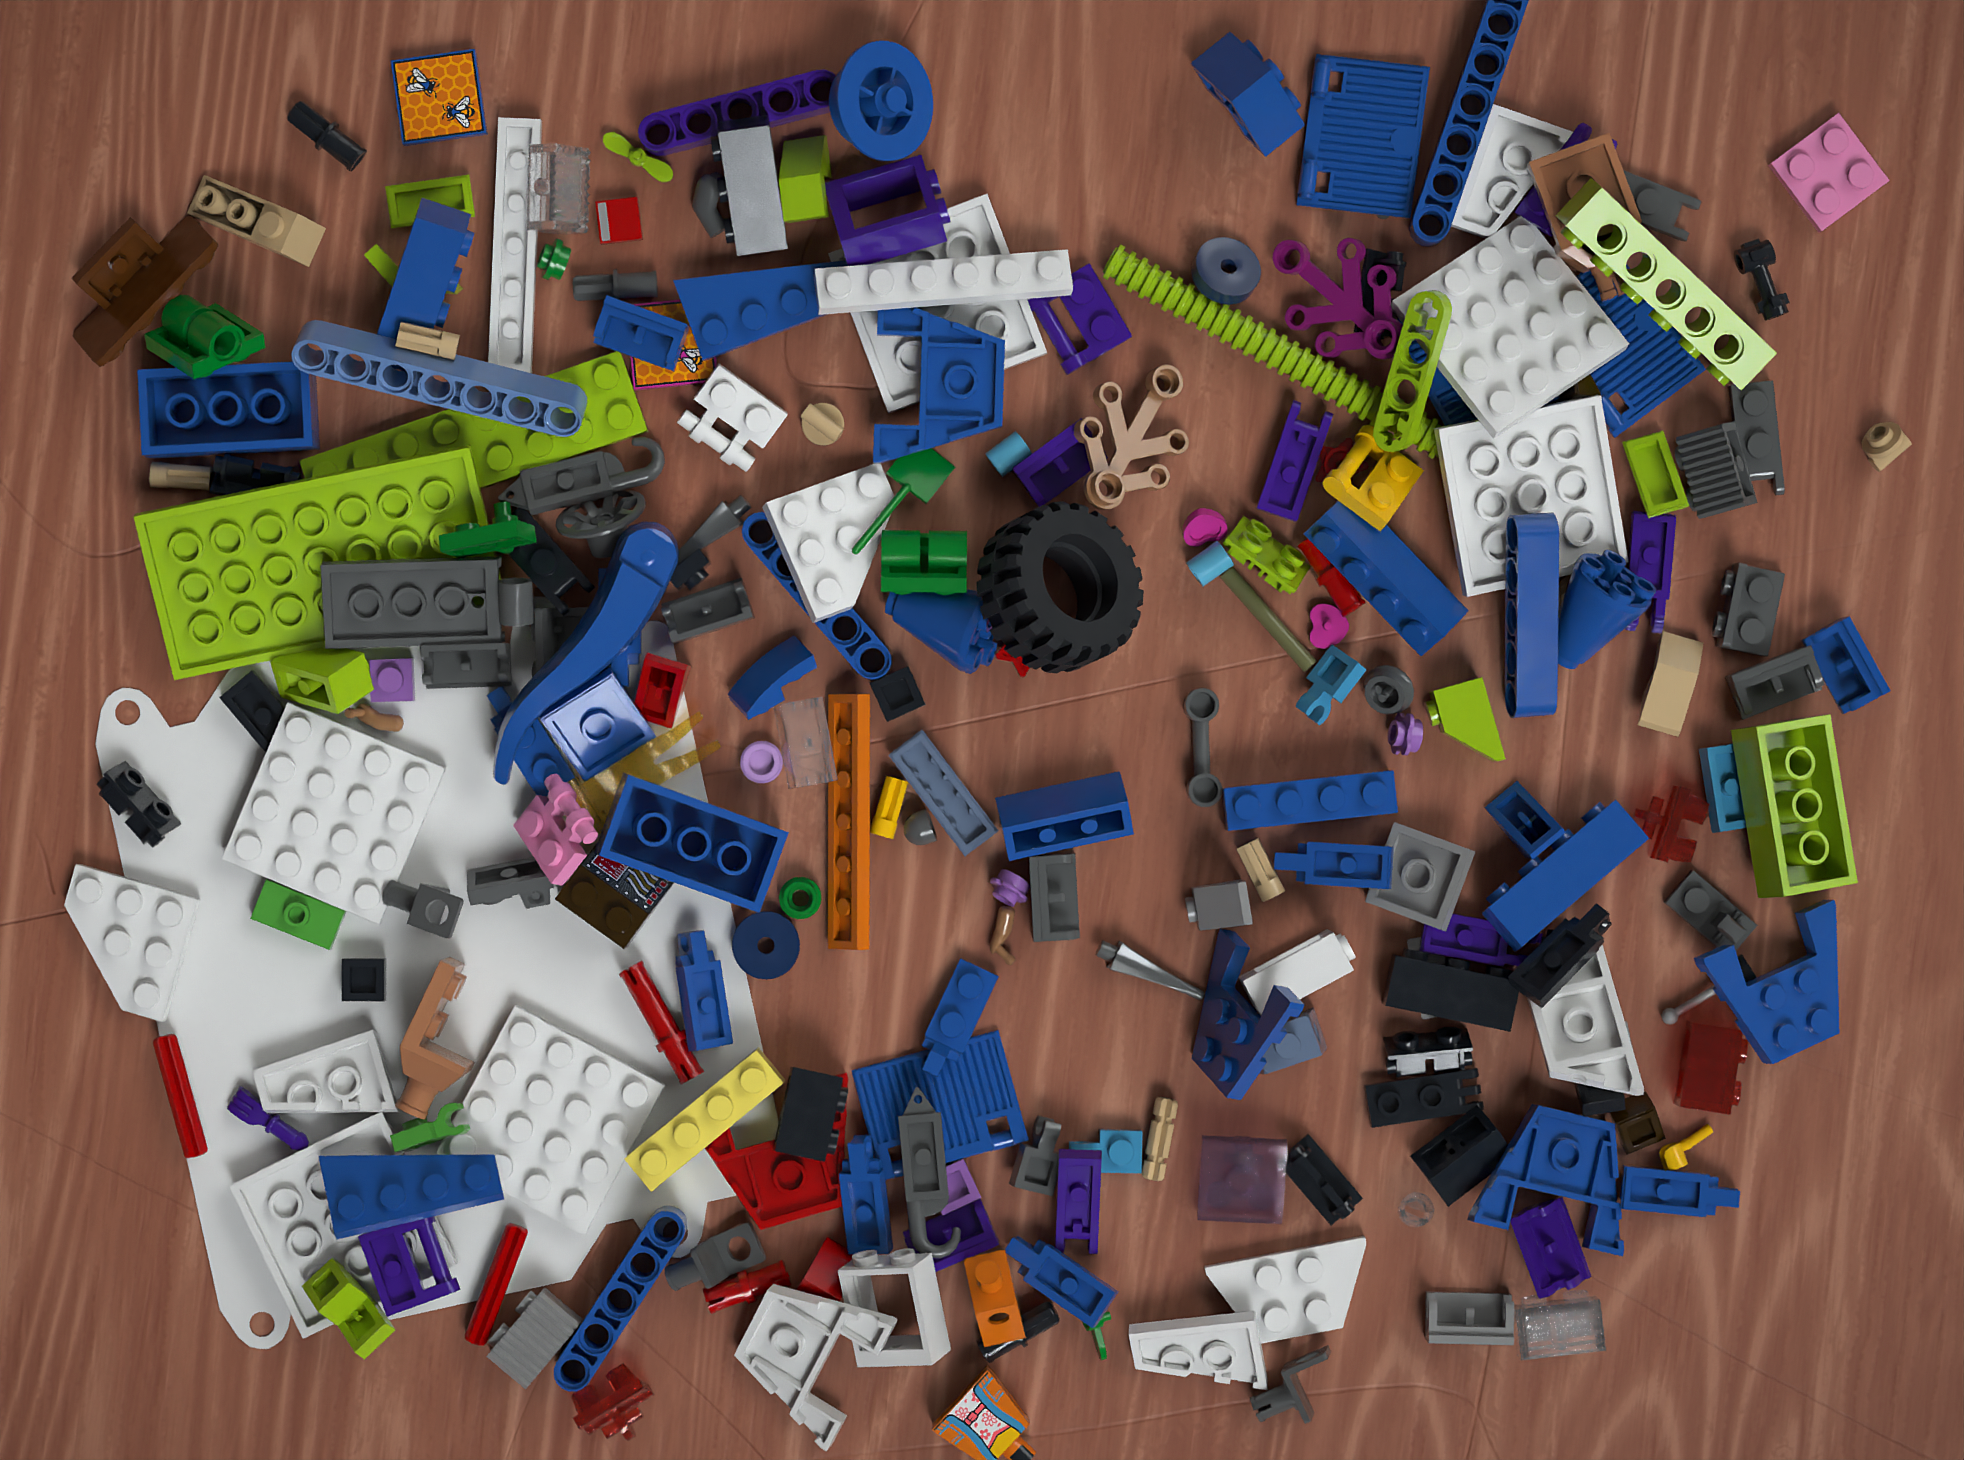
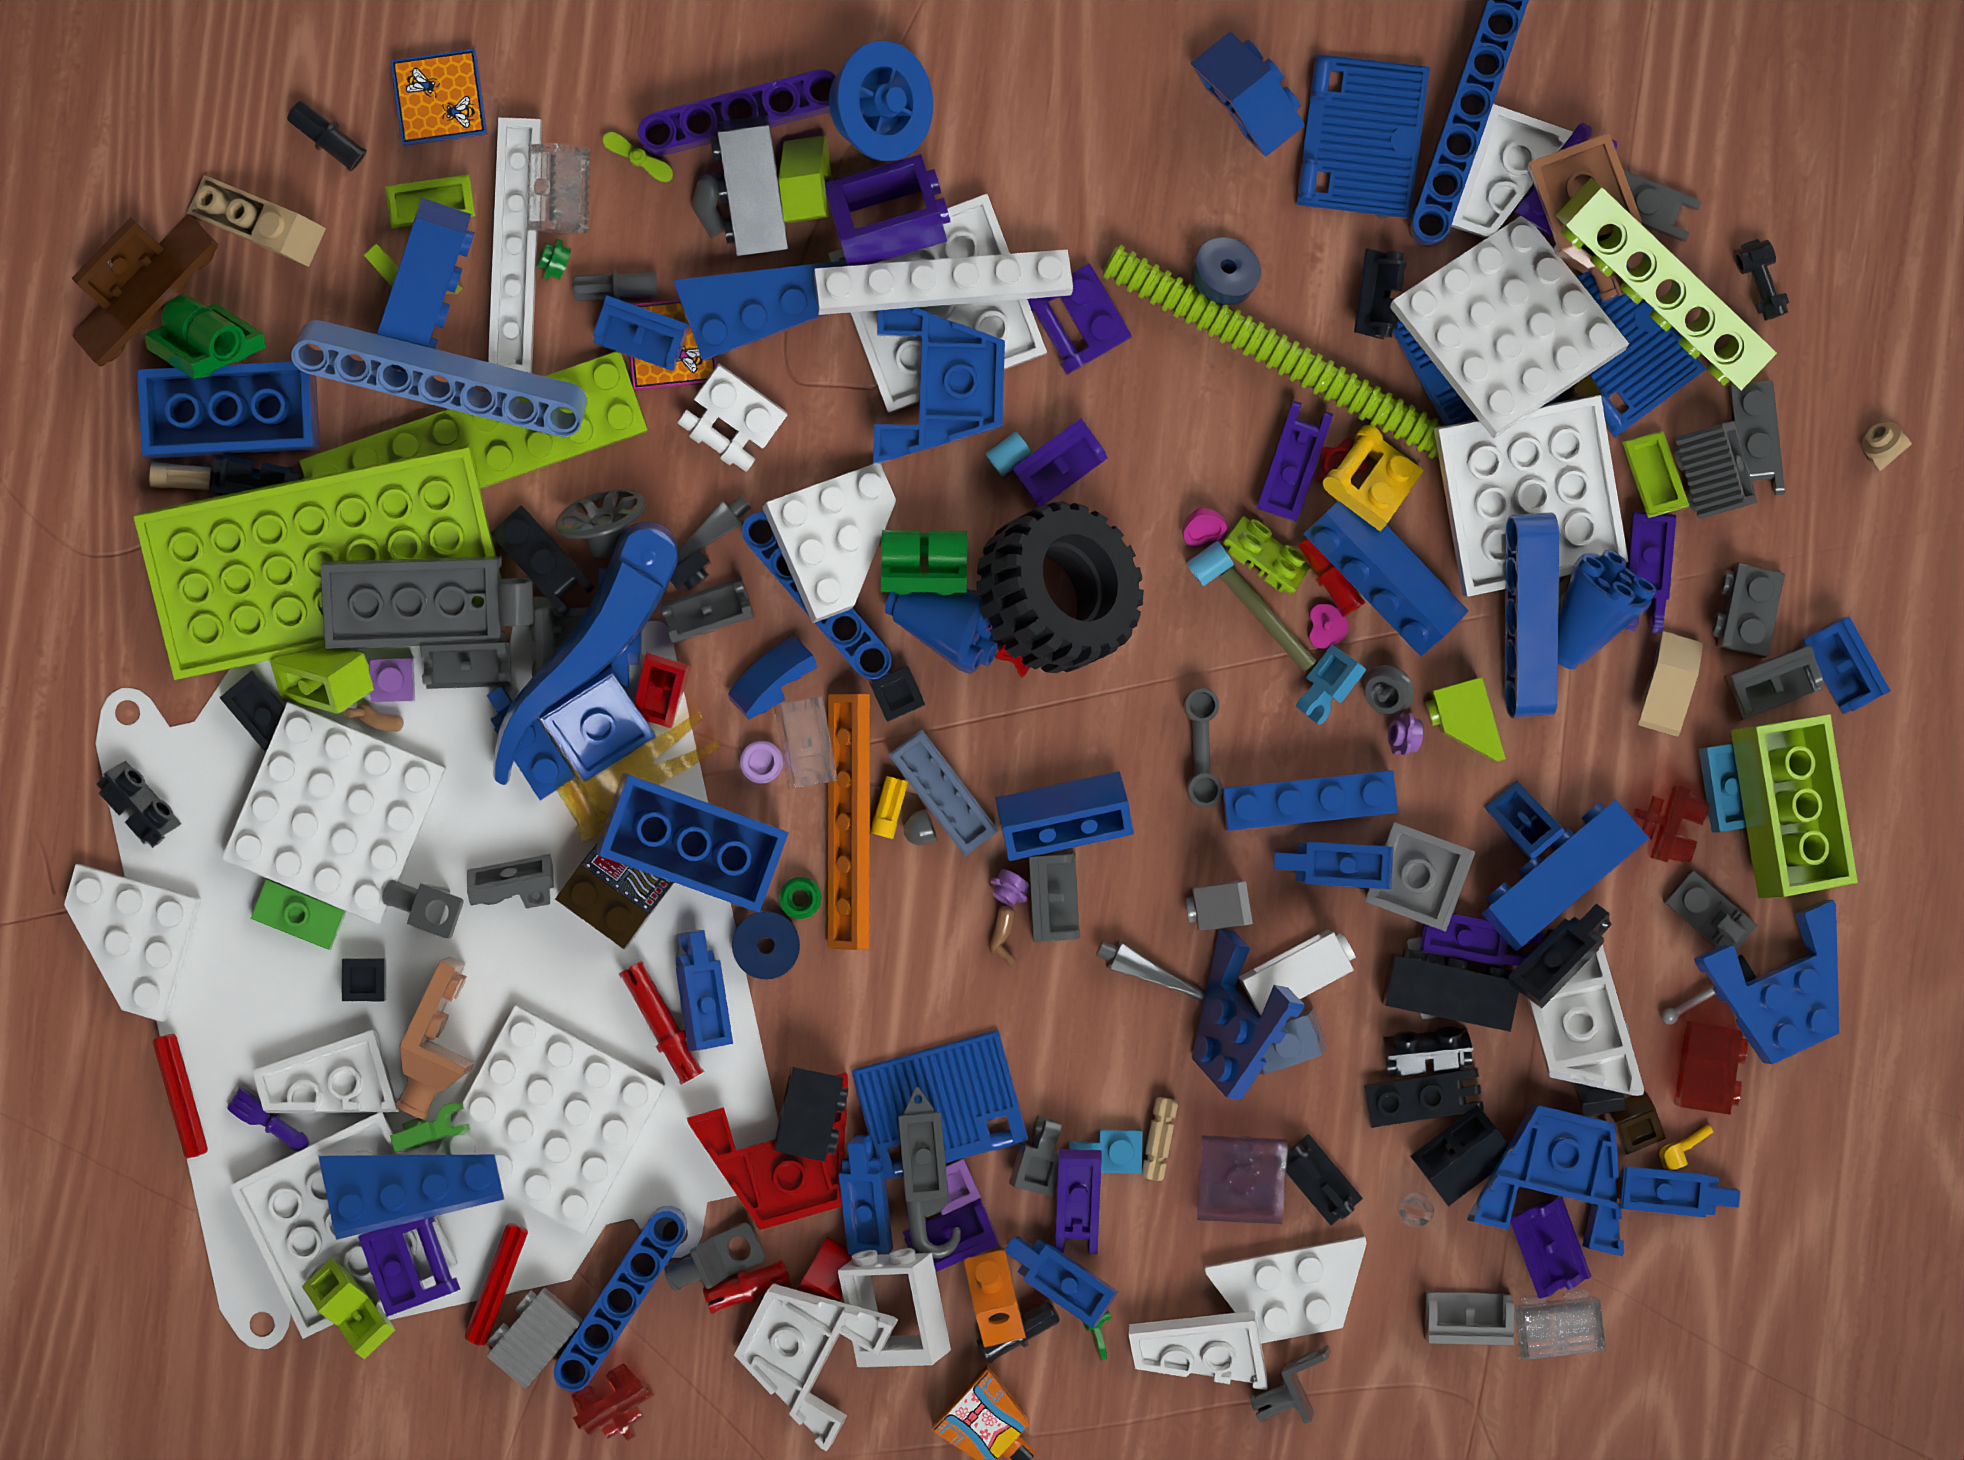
(427, 340): tan piece -> none
(500, 536): green plate -> none
(550, 838): bright pink plate -> none
(580, 479): dark grey plate -> none
(619, 220): red tile -> none
(704, 1119): light yellow arch -> none
(822, 423): tan plate -> none
(916, 473): green piece -> none
(957, 1015): blue hinge -> none
(1127, 441): medium nougat plant -> none
(1260, 870): tan piece -> none
(1346, 303): magenta plant -> none
(1406, 368): lime beam -> none
(1828, 173): bright pink plate -> none

